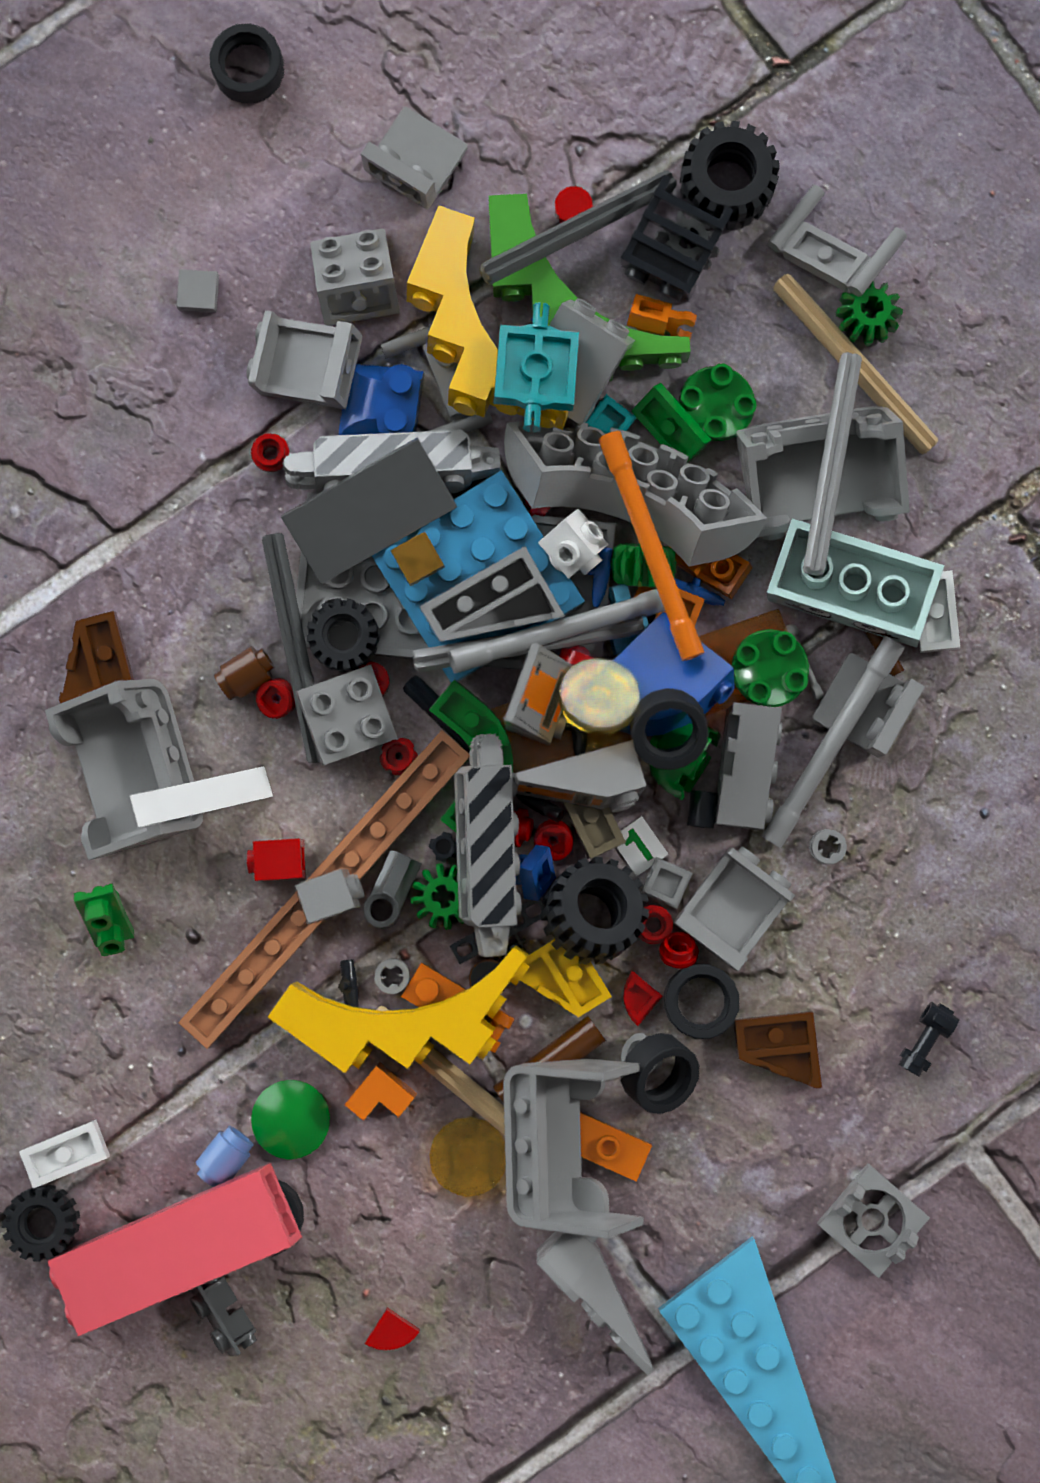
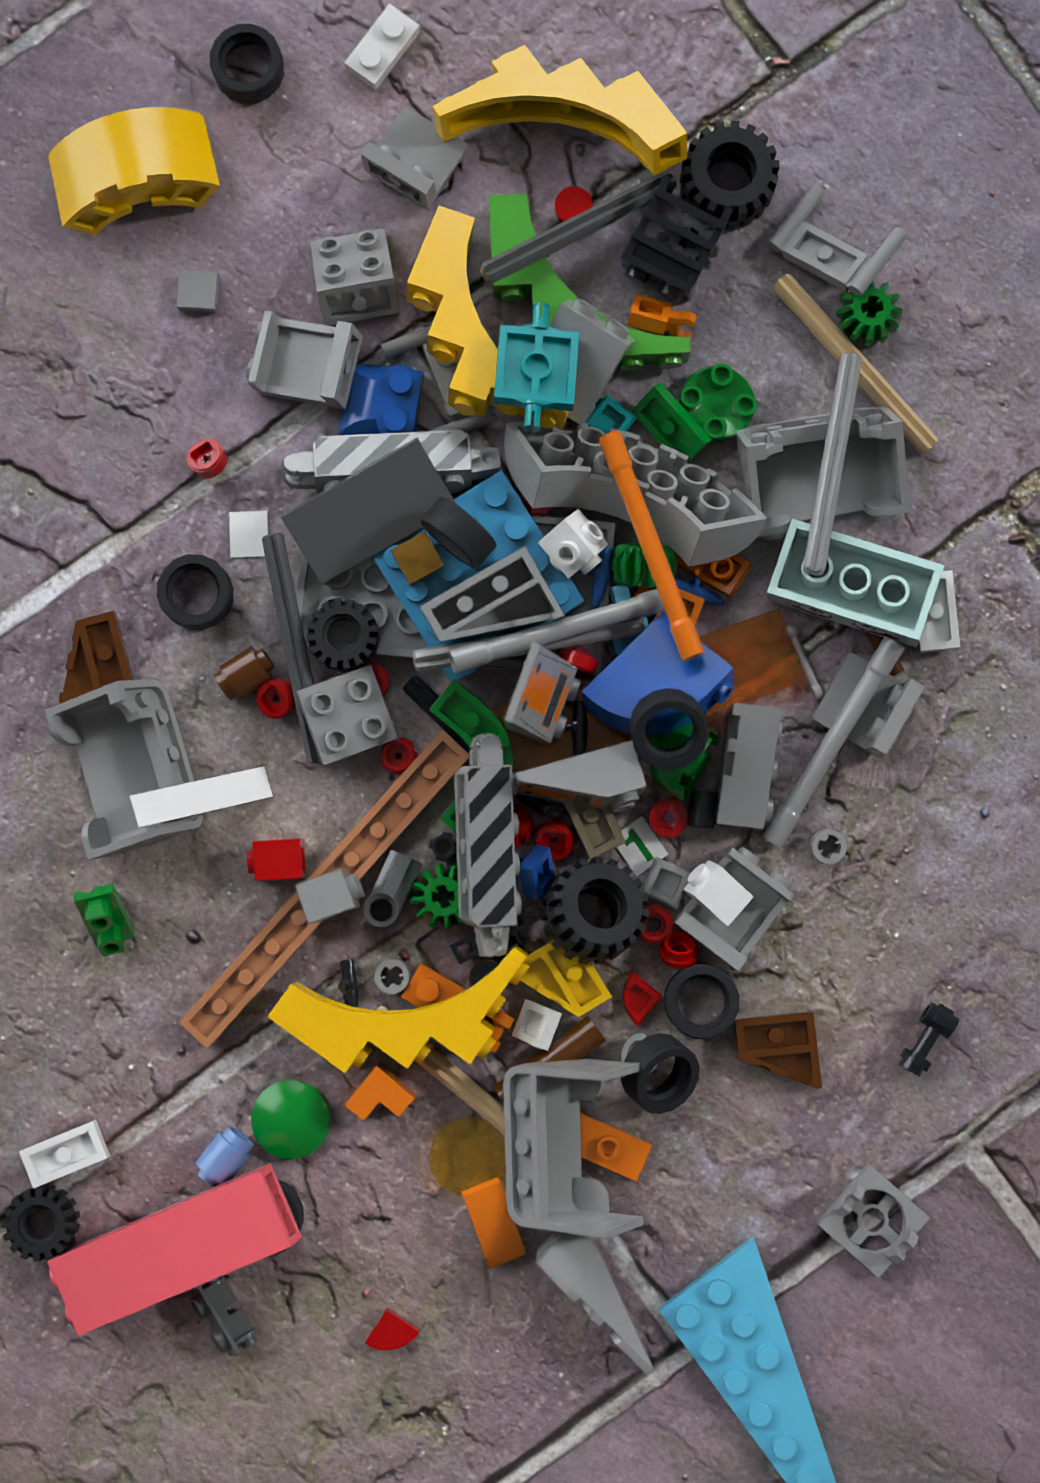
(129, 161): none -> yellow panel
(174, 571): none -> black tyre
(206, 458): none -> red tile
(247, 533): none -> white sticker
(267, 441): red plate -> none
(382, 46): none -> white plate
(458, 532): none -> black tyre
(492, 1223): none -> orange slope
(536, 1024): none -> white plate
(572, 96): none -> yellow arch
(598, 695): clear yellow tile -> none
(667, 818): none -> red tile
(717, 892): none -> white brick
(770, 668): green dish -> none

